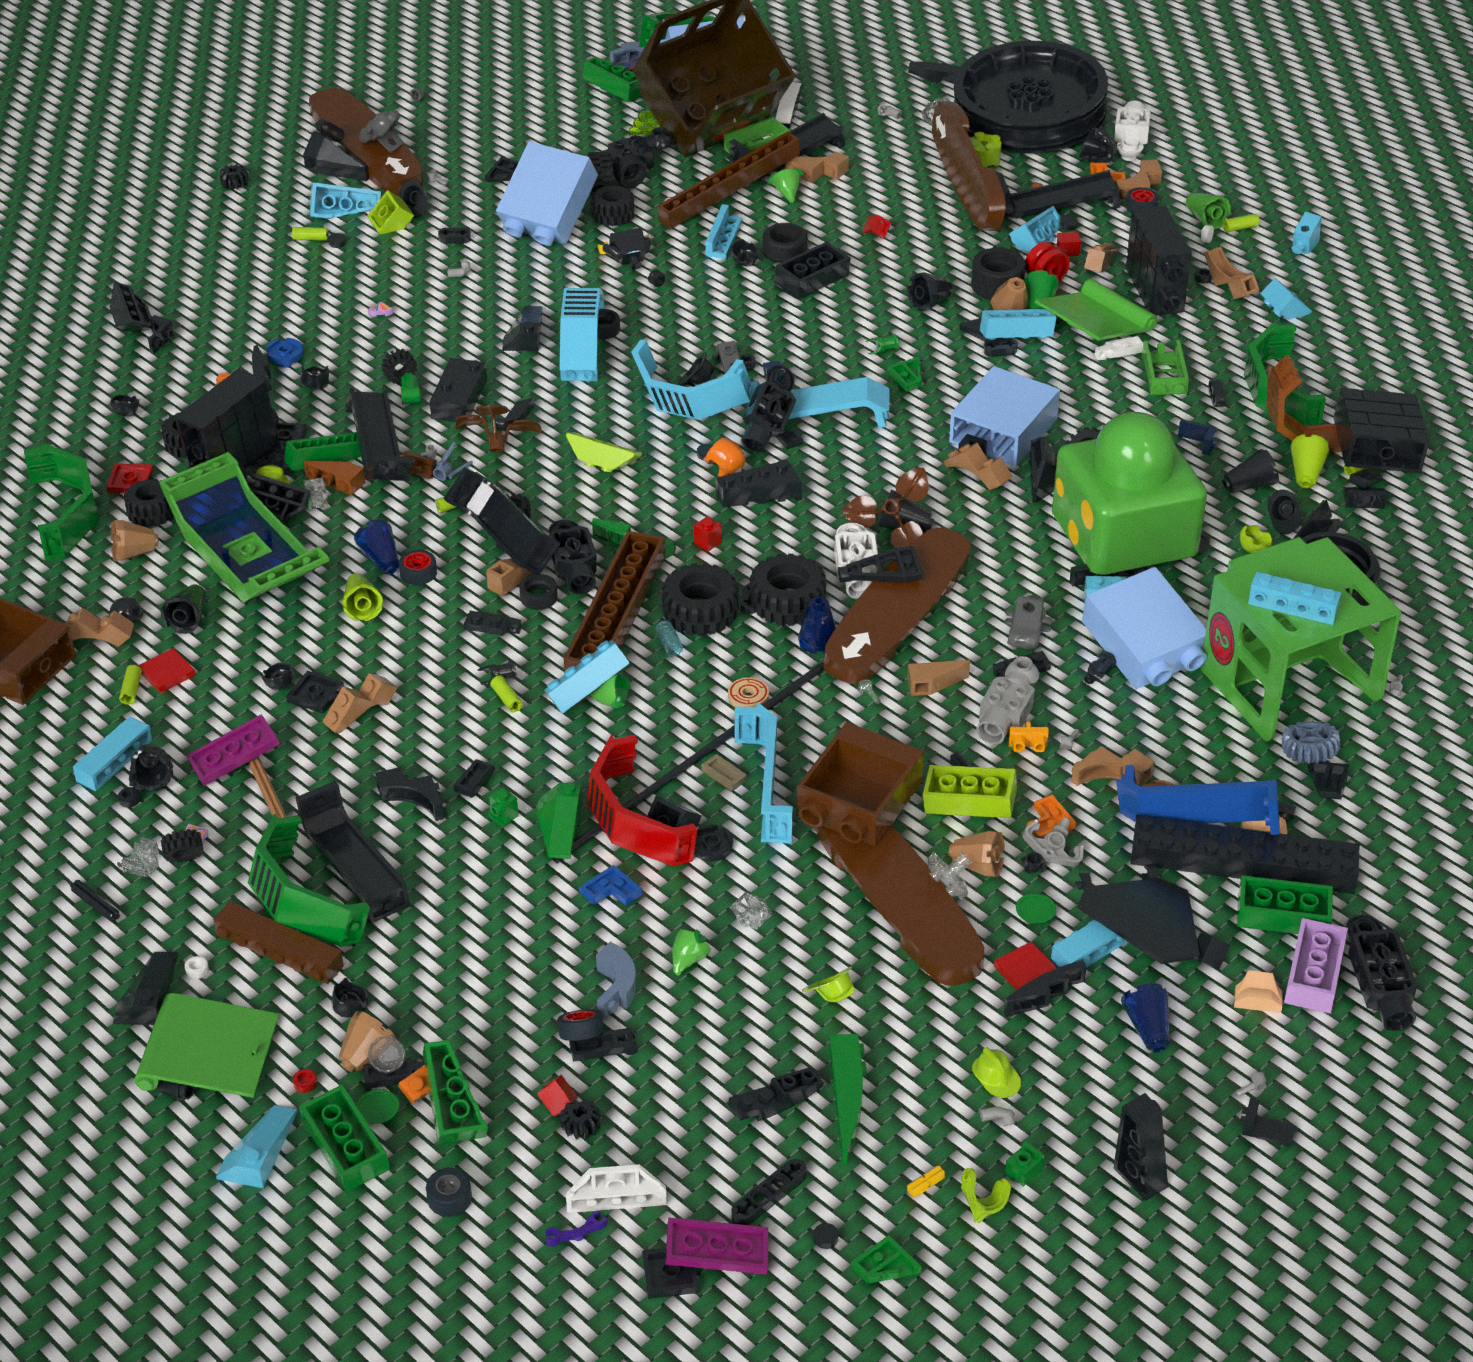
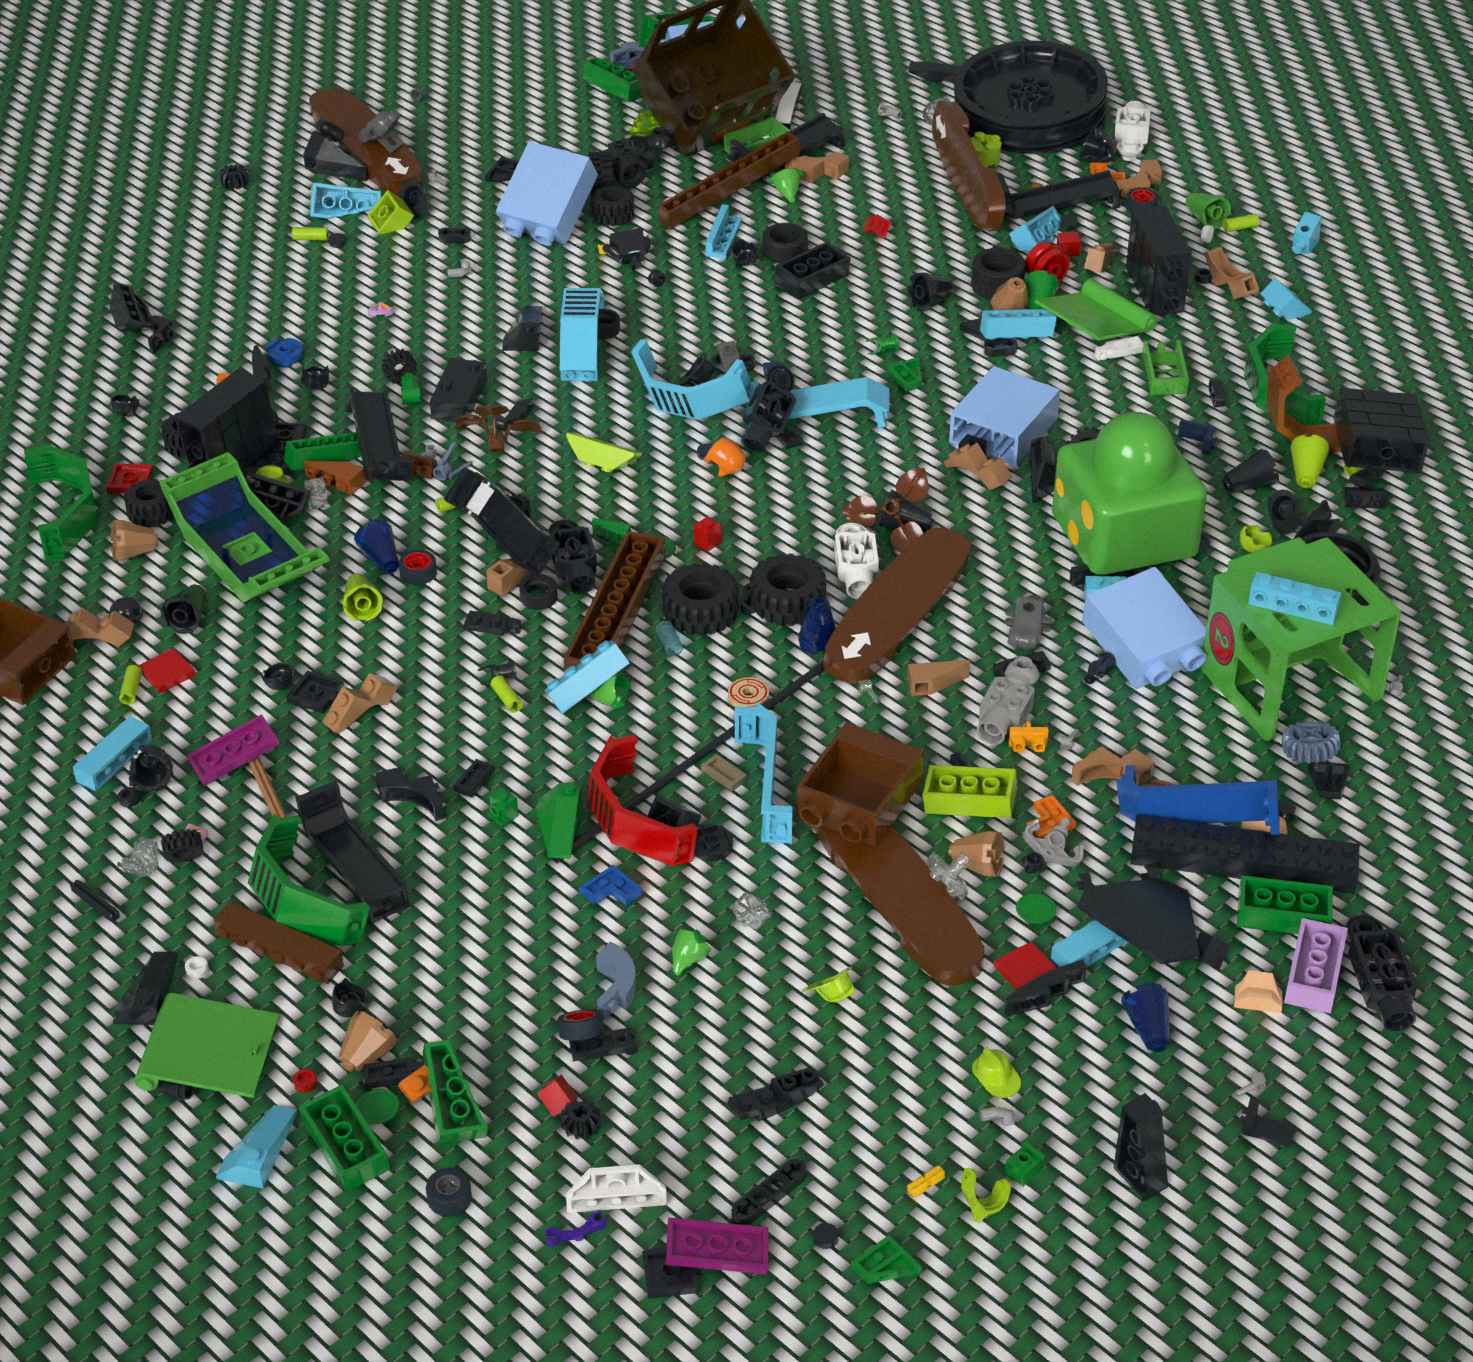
(386, 1054): clear hair -> none
(759, 484): black wedge -> none
(848, 1087): green slope -> none
(906, 560): black plate -> none

